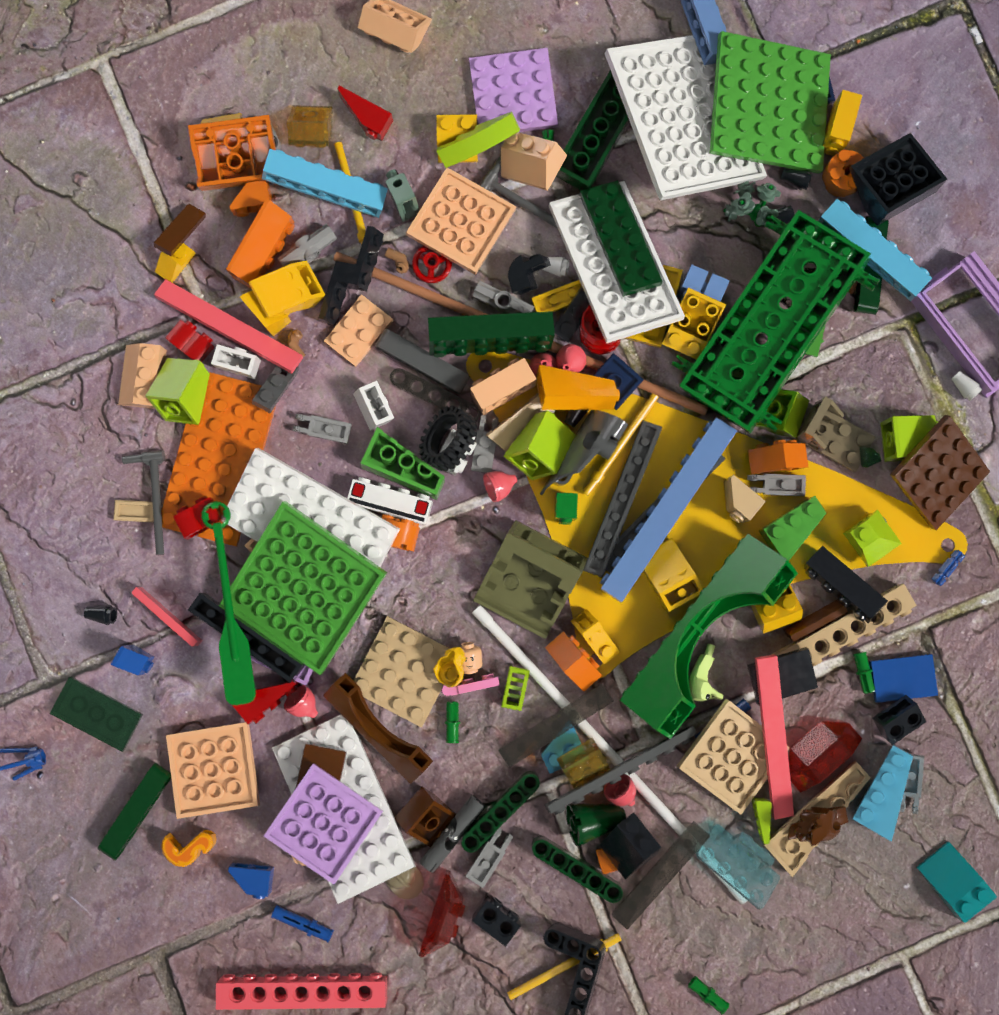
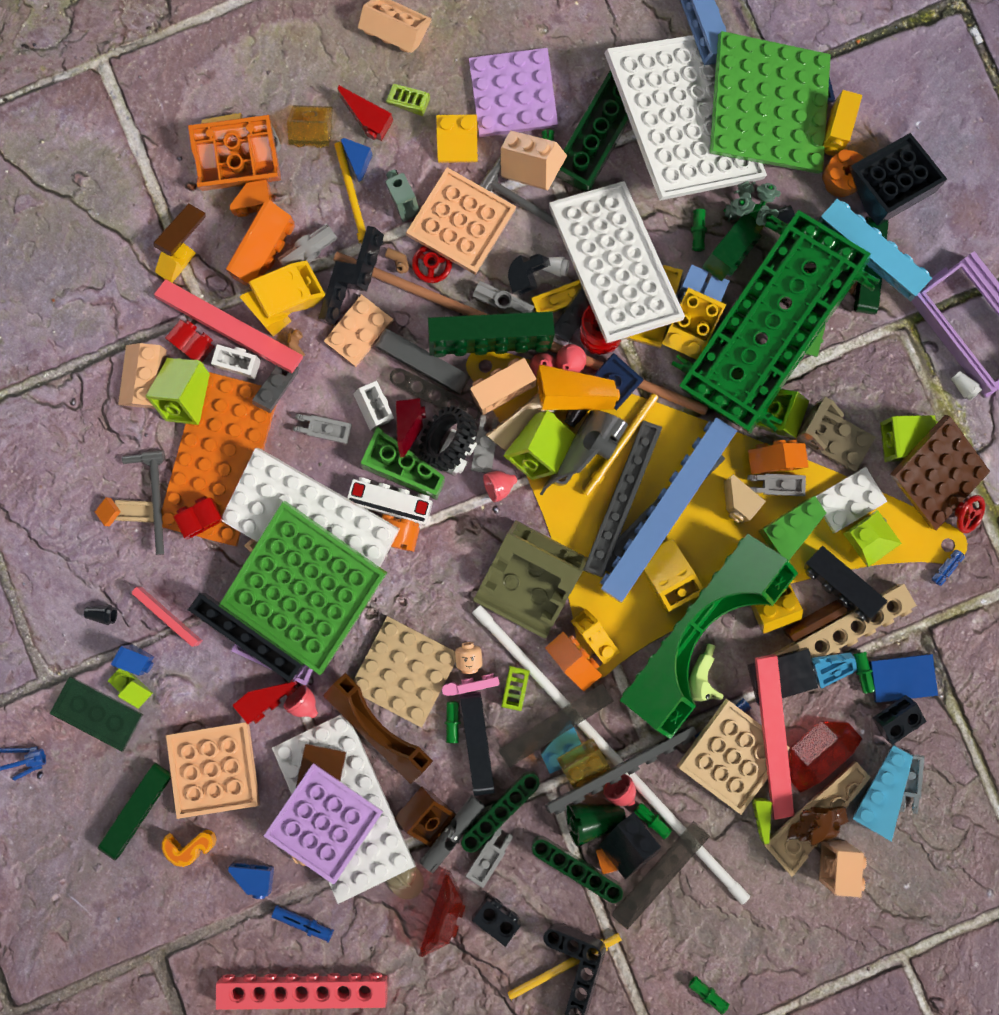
(107, 511): none -> orange tile
(130, 688): none -> lime slope
(233, 644): green piece -> none
(324, 183): medium azure brick -> none
(358, 156): none -> blue slope
(409, 423): none -> dark red slope
(417, 94): none -> lime slope
(449, 667): yellow hair -> none
(477, 743): none -> black beam
(478, 140): lime slope -> none
(566, 508): green brick -> none
(620, 238): dark green plate -> none
(652, 821): none -> green axle
(698, 230): none -> green pin
(732, 248): none -> dark green brick
(740, 864): clear light blue bracket -> none
(797, 178): black cone -> none
(833, 668): none -> dark azure wing
(842, 868): none -> light nougat brick
(850, 499): none -> white plate
(869, 456): clear green tile -> none
(956, 882): teal slope -> none
(966, 513): none -> red piece

